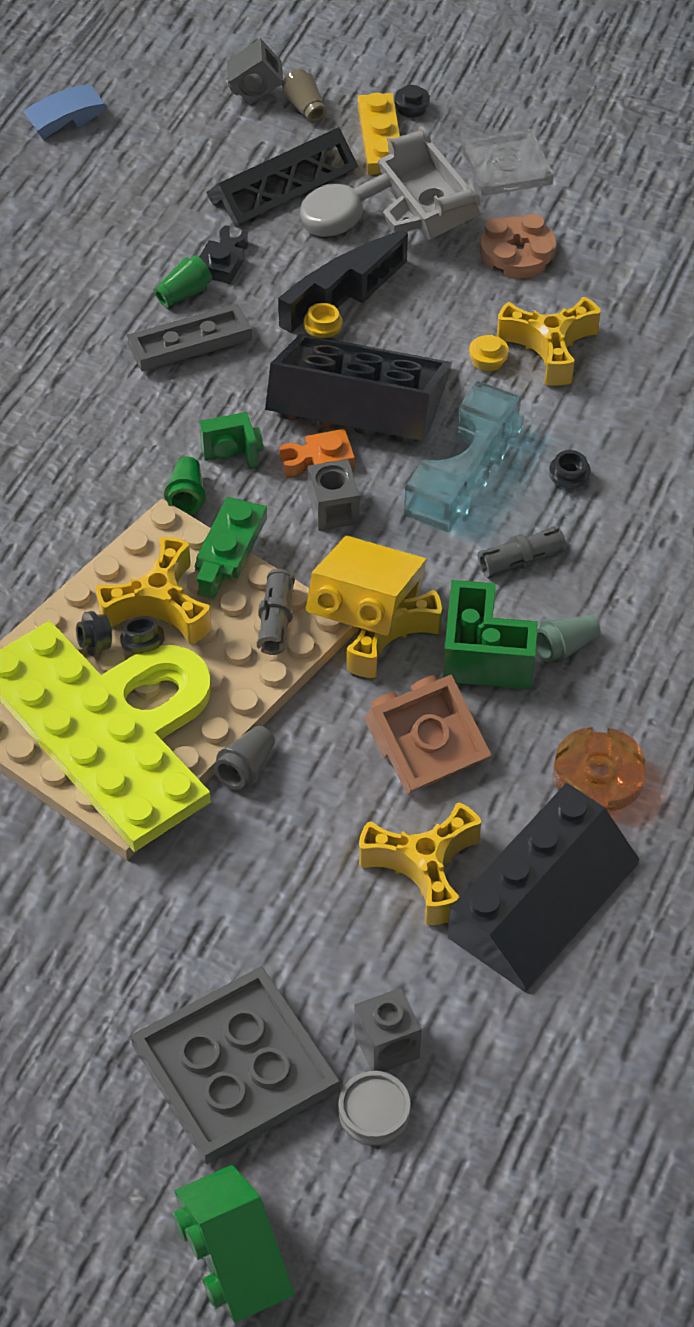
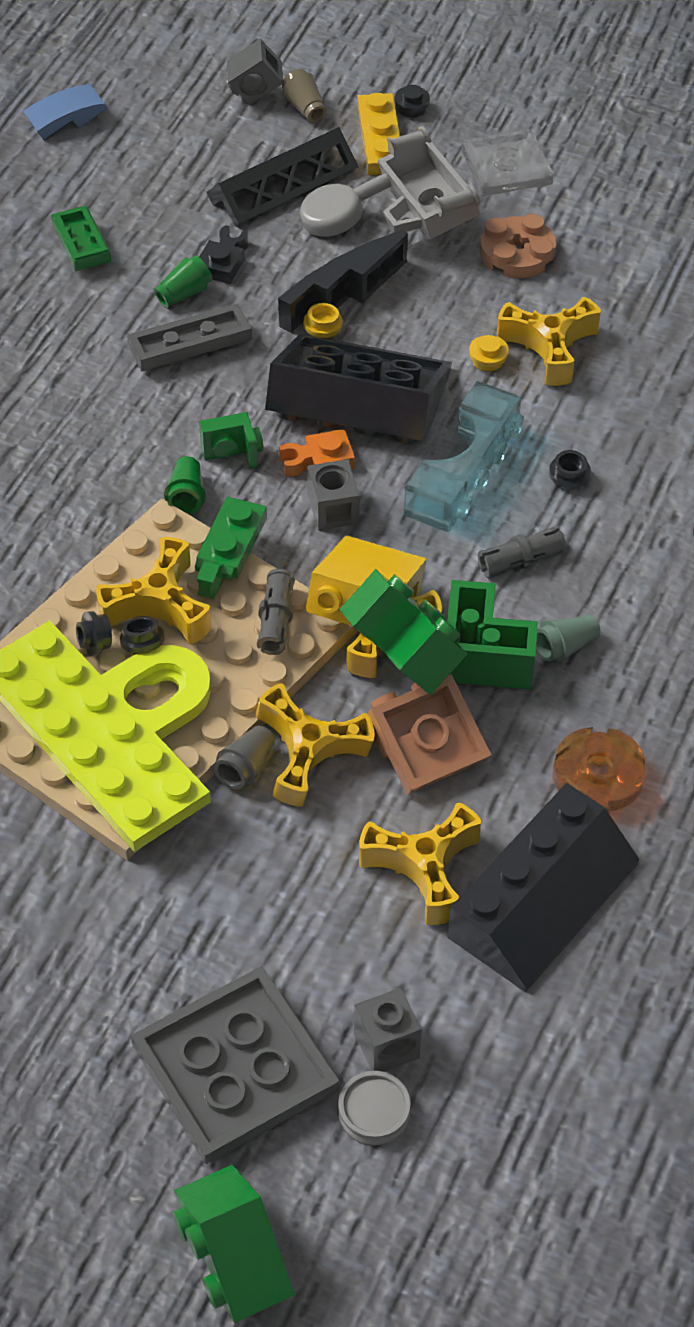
(81, 238): none -> green plate
(309, 740): none -> yellow piece
(409, 633): none -> green brick

